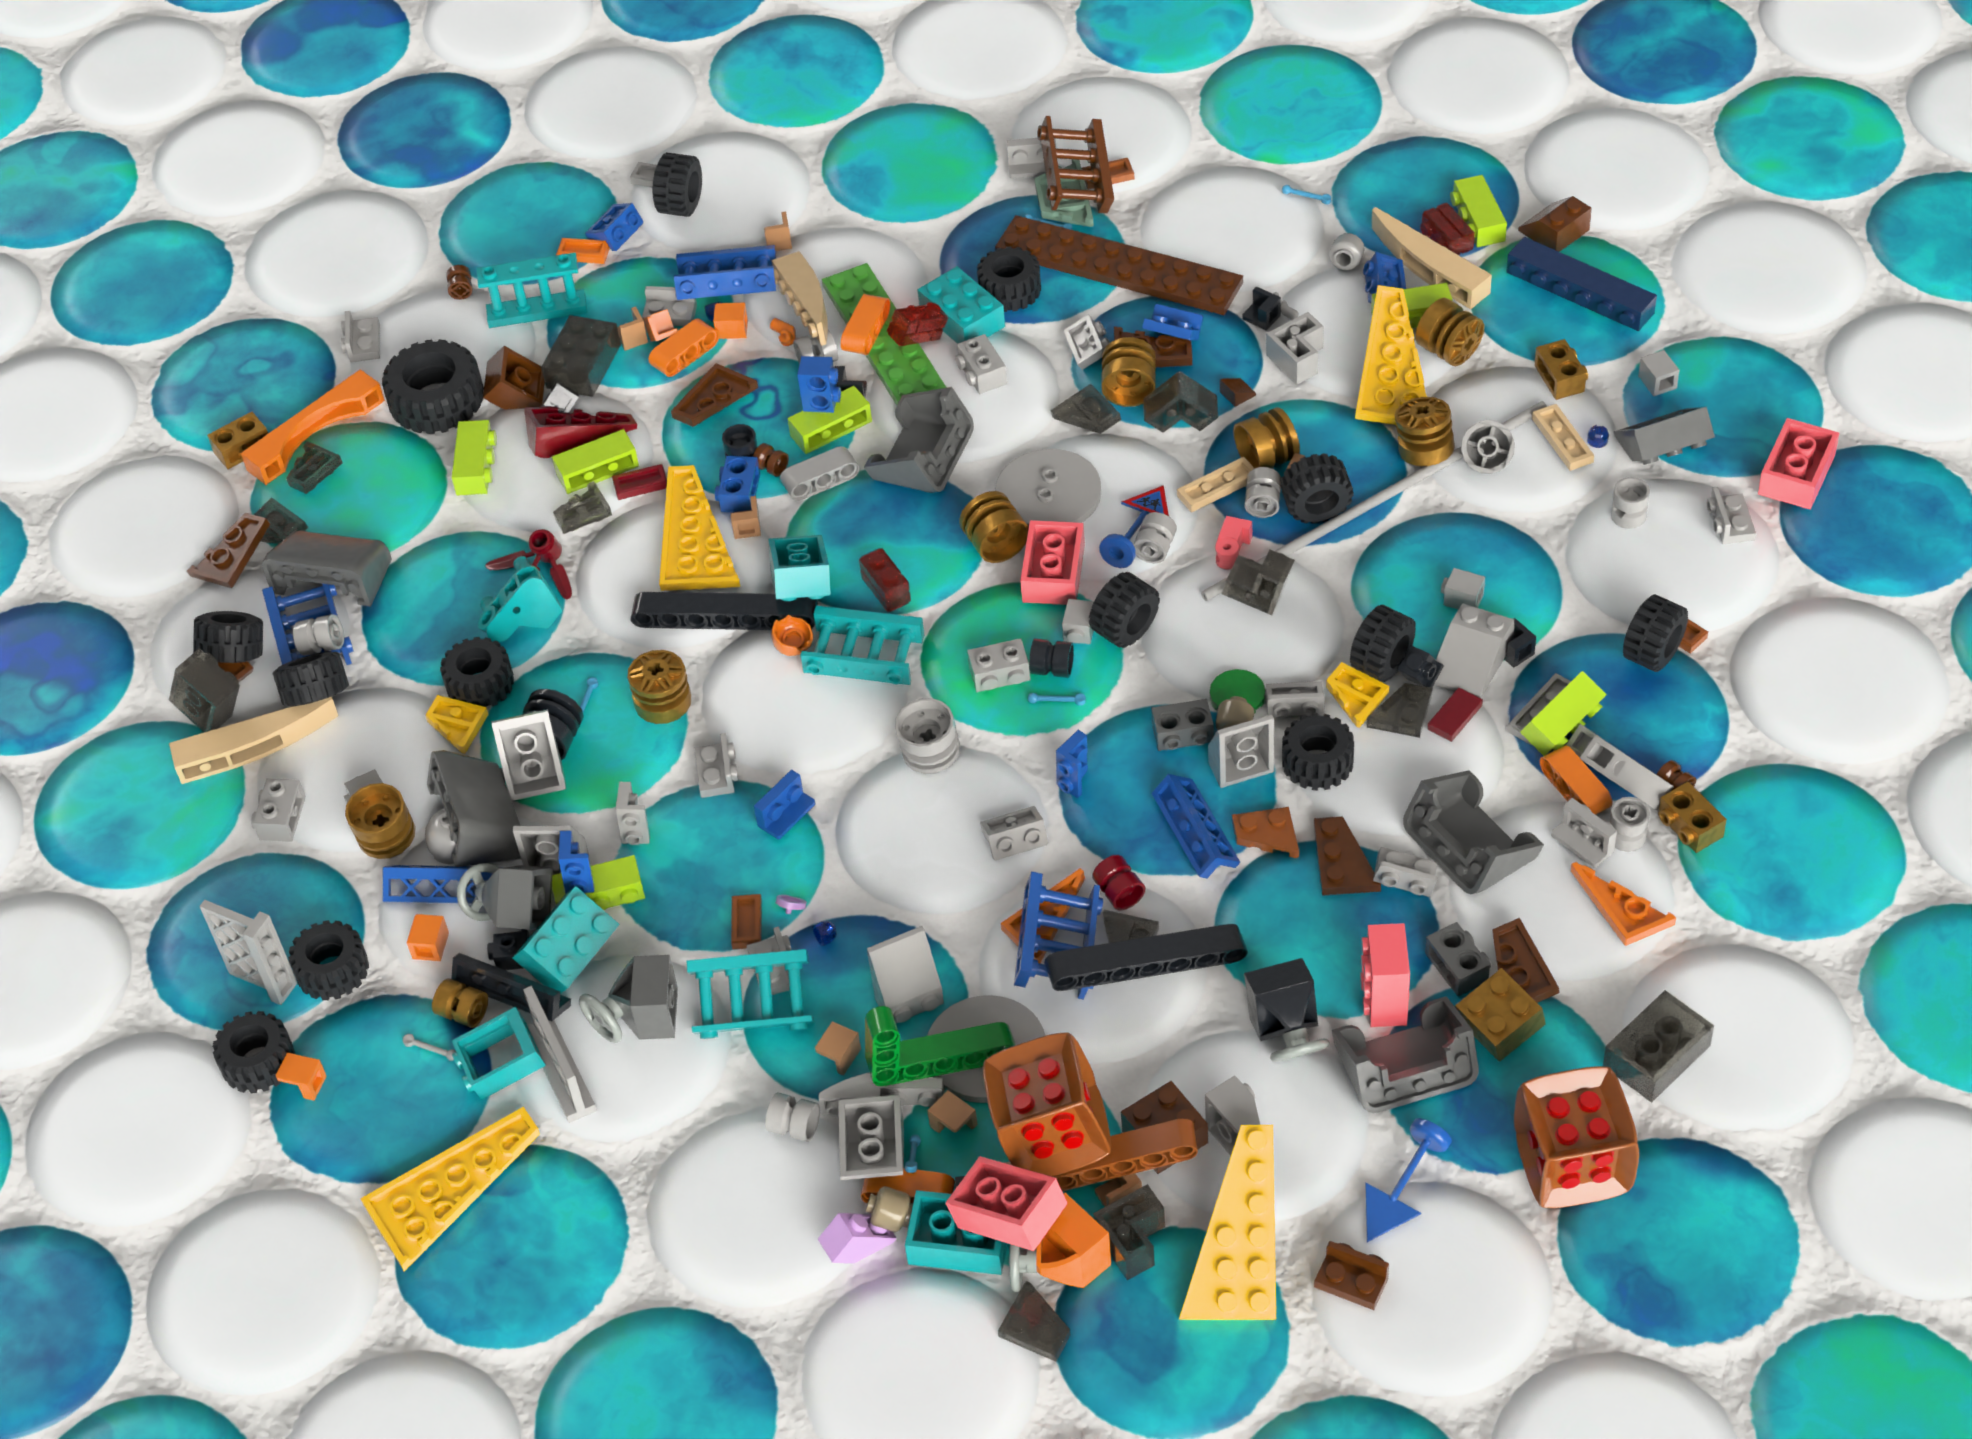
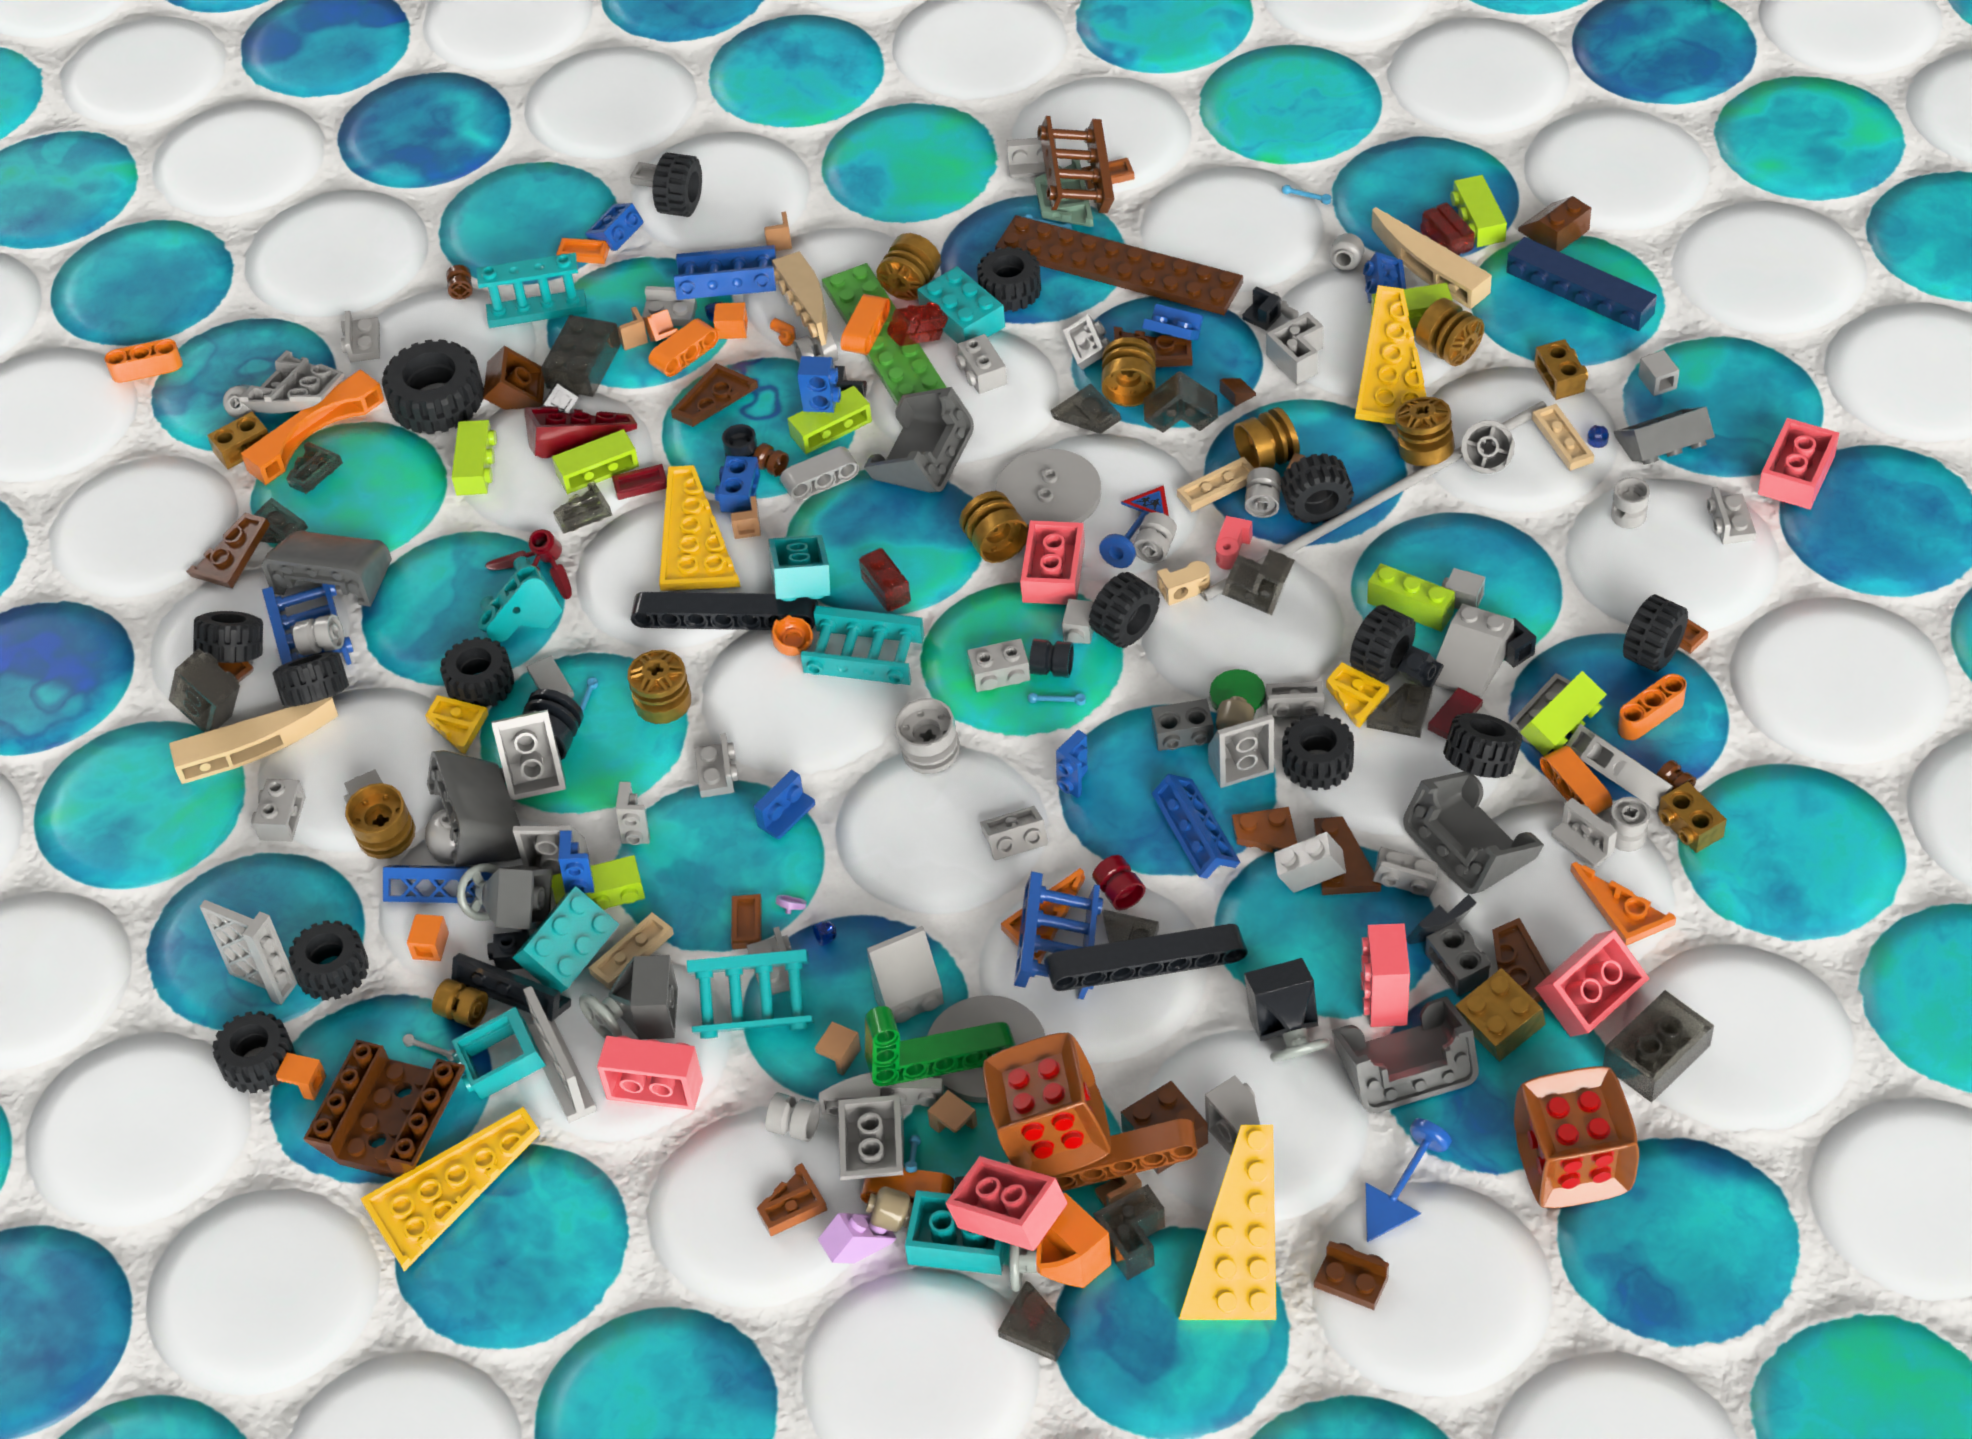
(143, 360): none -> orange beam
(232, 401): none -> light grey head
(292, 386): none -> light grey wedge
(366, 1108): none -> reddish brown slope
(548, 676): none -> light grey tile
(638, 942): none -> tan plate
(650, 1072): none -> coral brick
(791, 1203): none -> dark orange wing
(908, 266): none -> pearl gold wheel
(1183, 582): none -> tan leg
(1310, 862): none -> light grey brick
(1411, 596): none -> lime brick
(1440, 919): none -> black slope
(1482, 745): none -> black tyre
(1592, 983): none -> coral brick
(1651, 707): none -> orange beam

